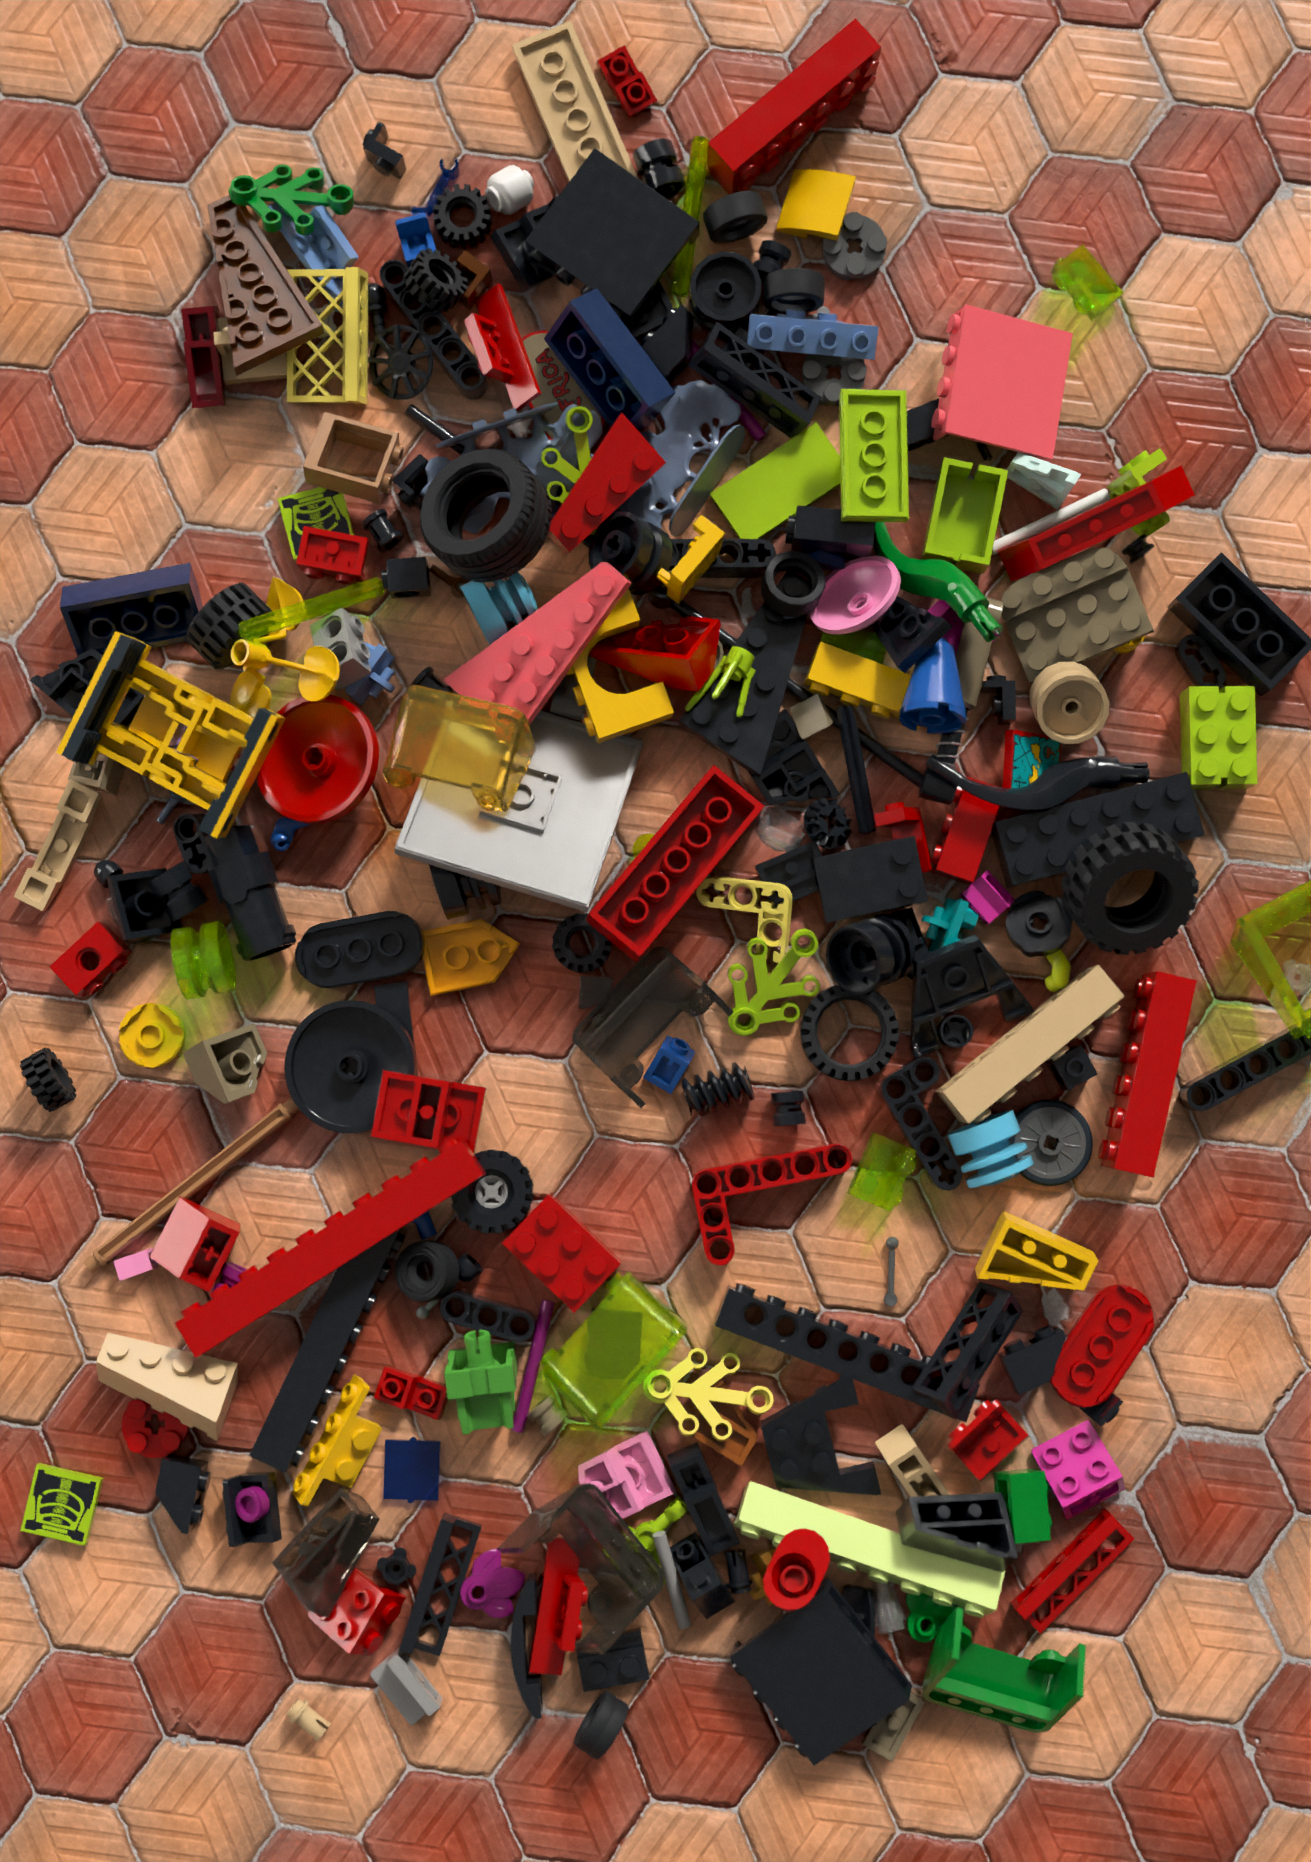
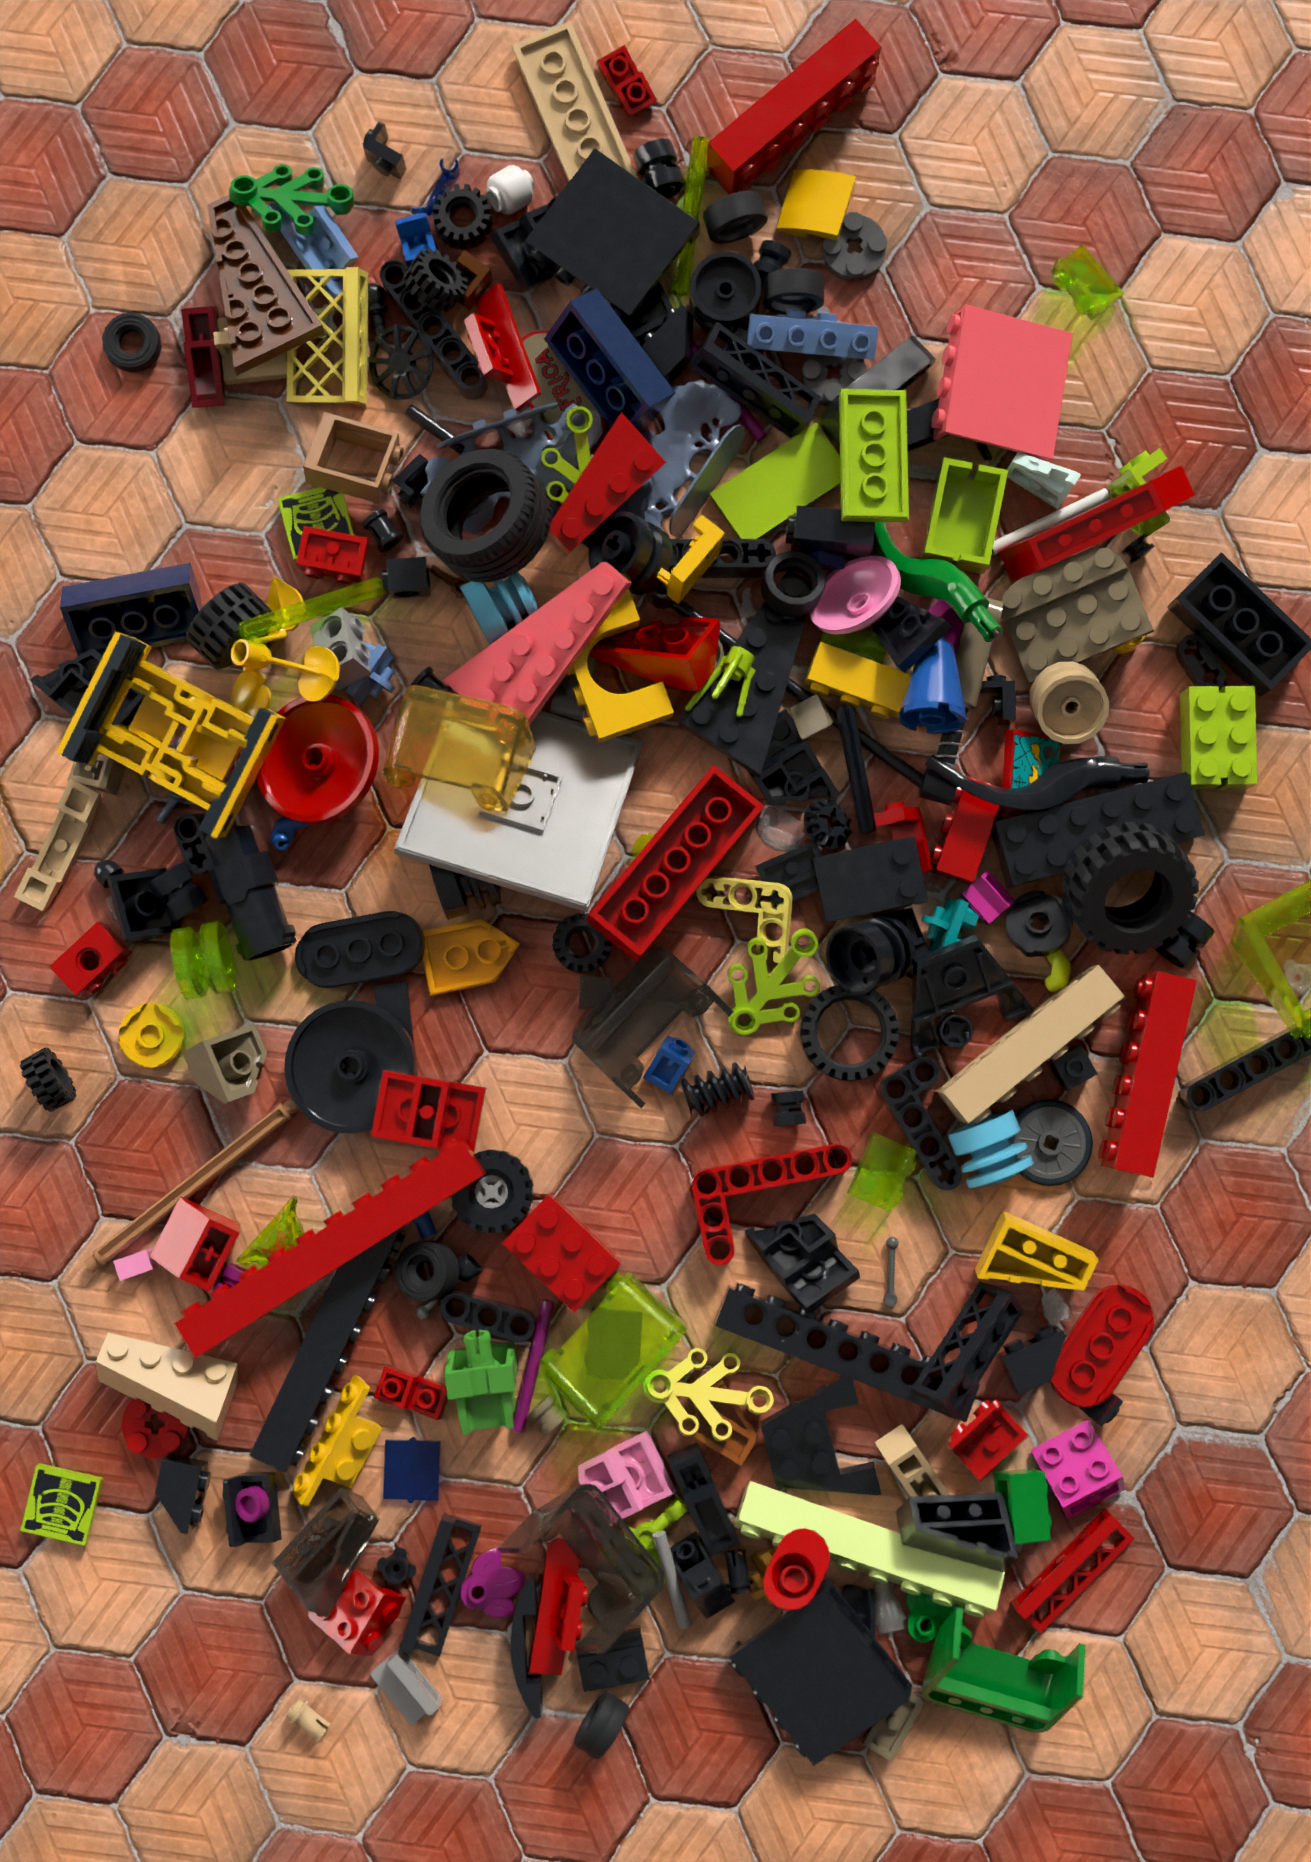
(126, 323): none -> black tyre
(277, 1234): none -> clear neon green hat
(804, 1260): none -> black slope
(893, 372): none -> beam
(1182, 948): none -> black wheel

